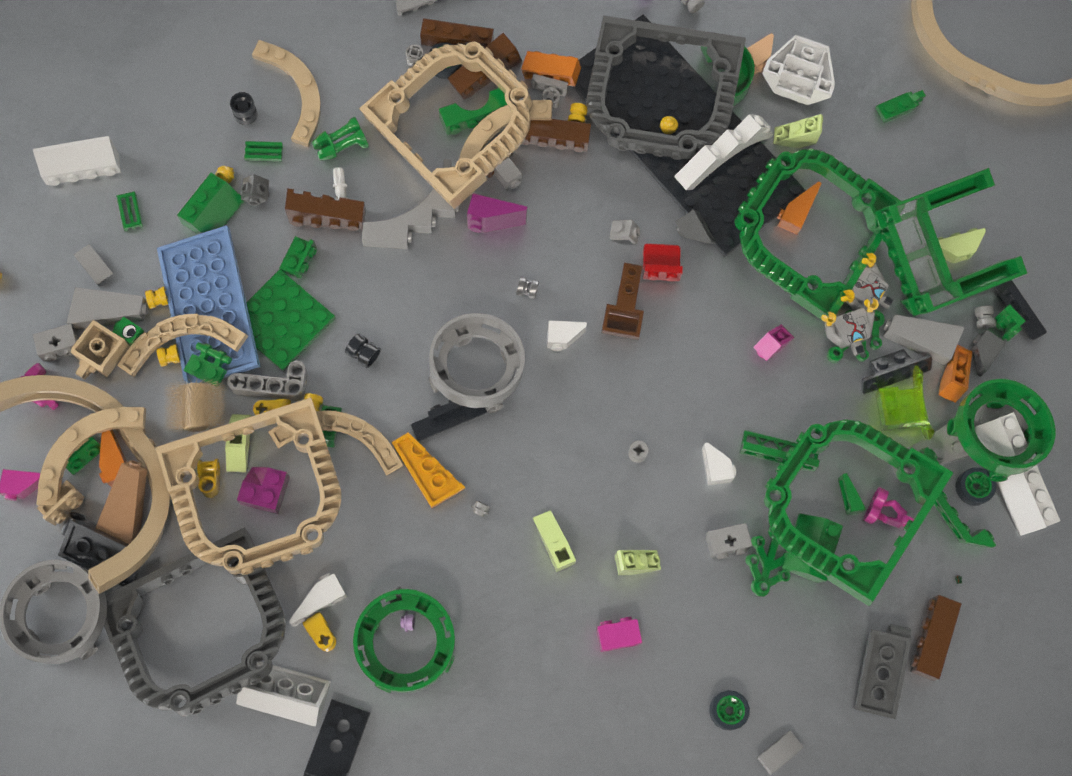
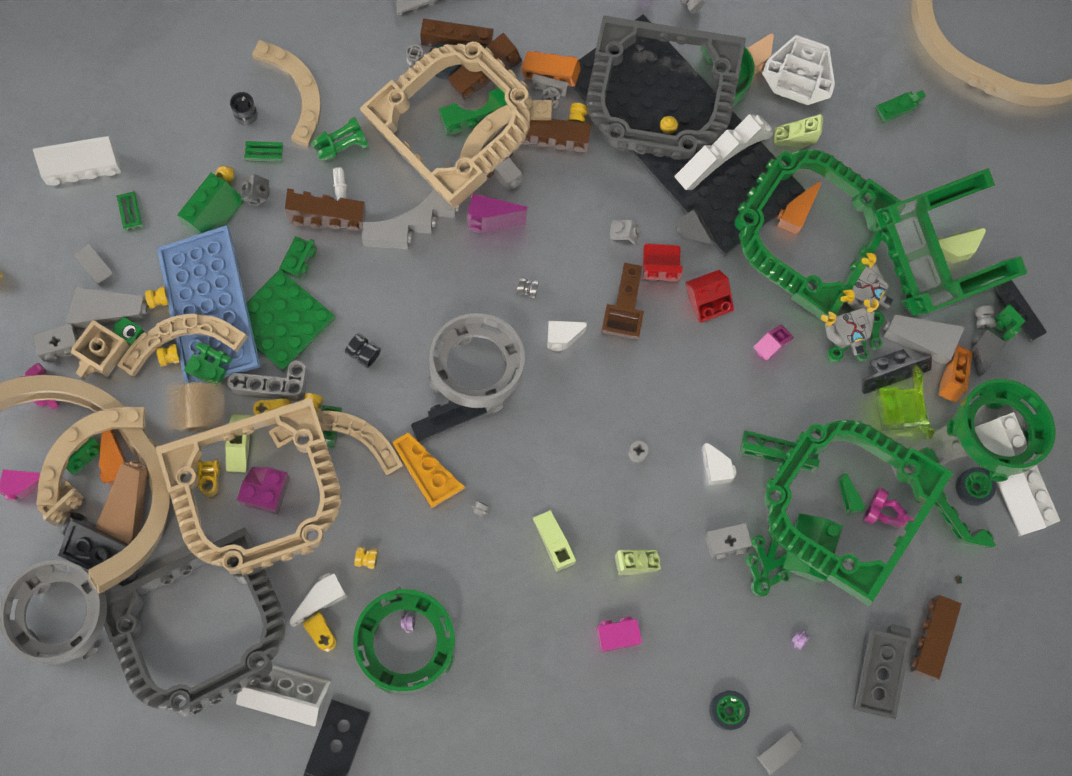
(366, 557): none -> yellow wheel
(710, 295): none -> red slope
(800, 640): none -> lavender plate

